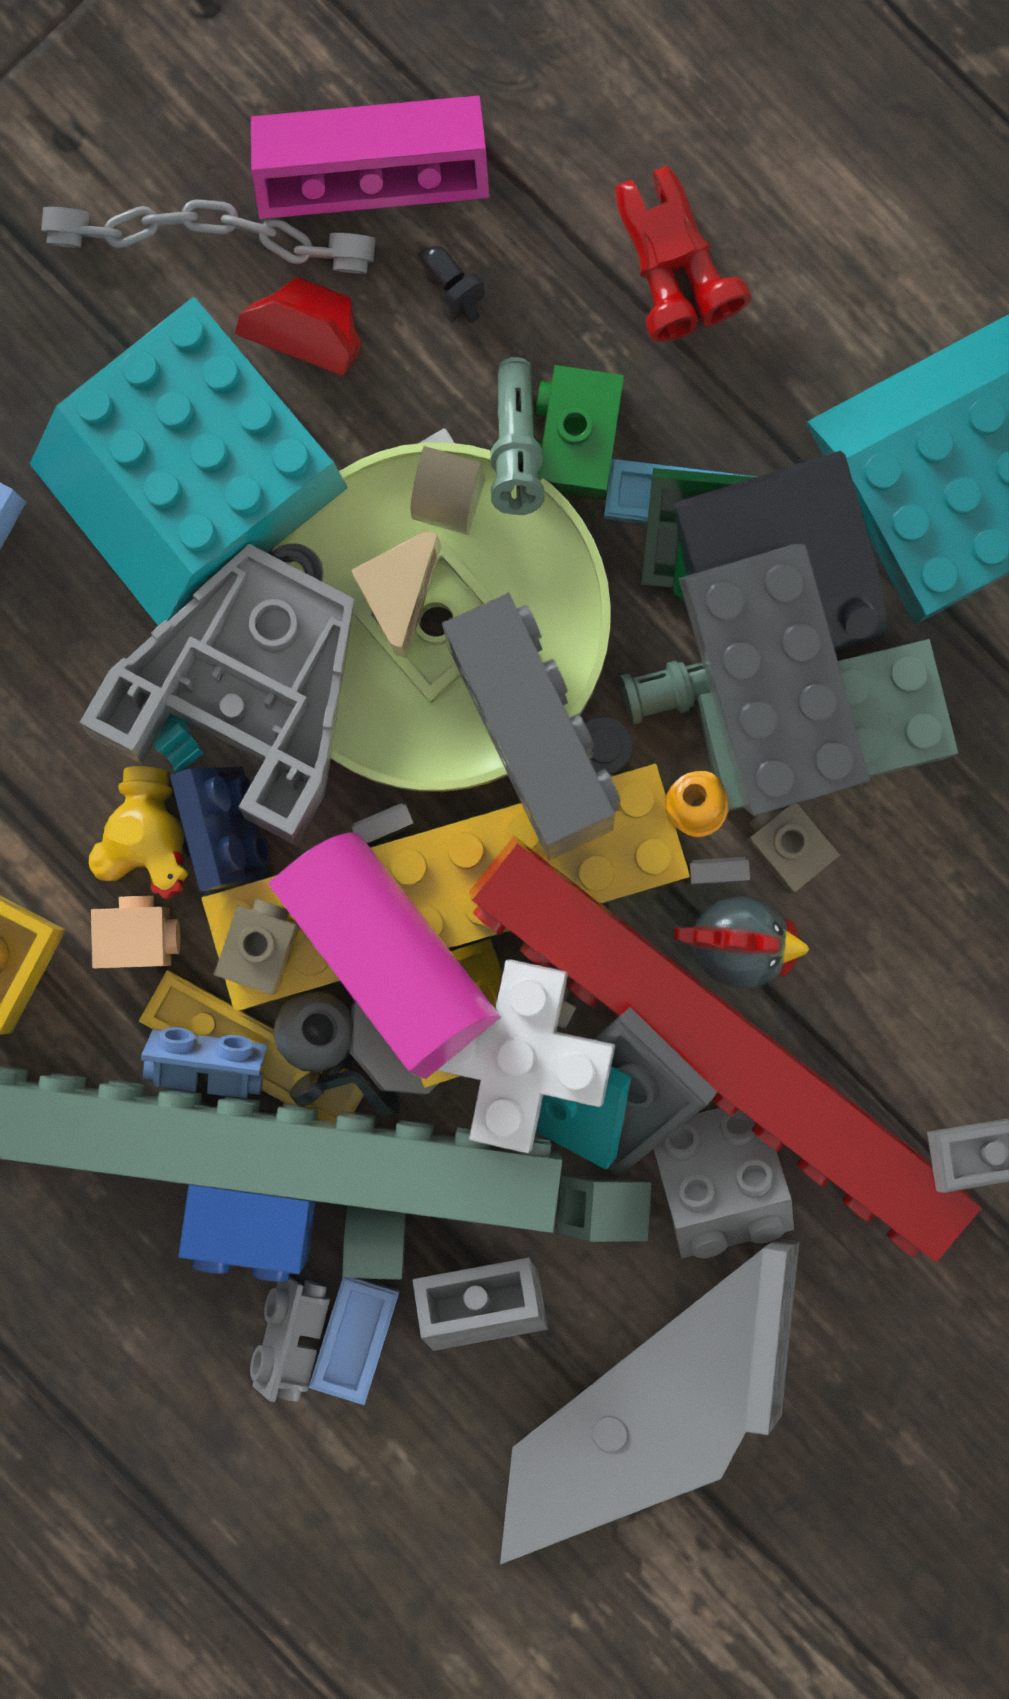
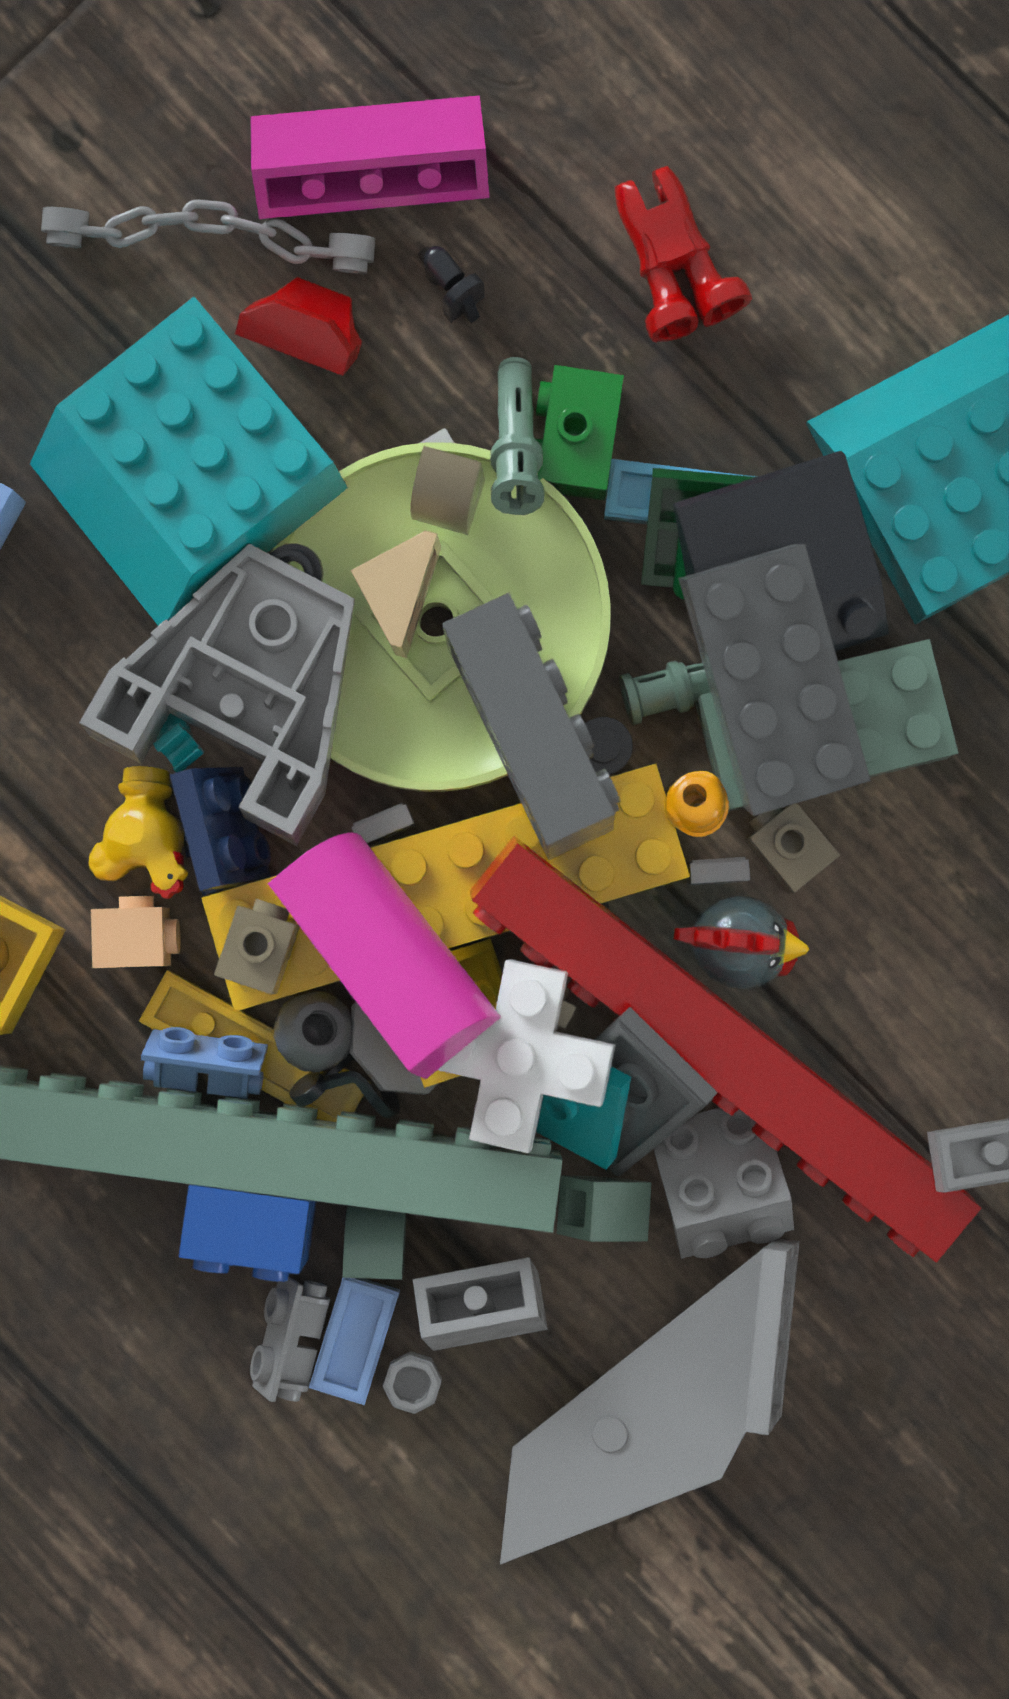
(412, 1382): none -> light grey tile

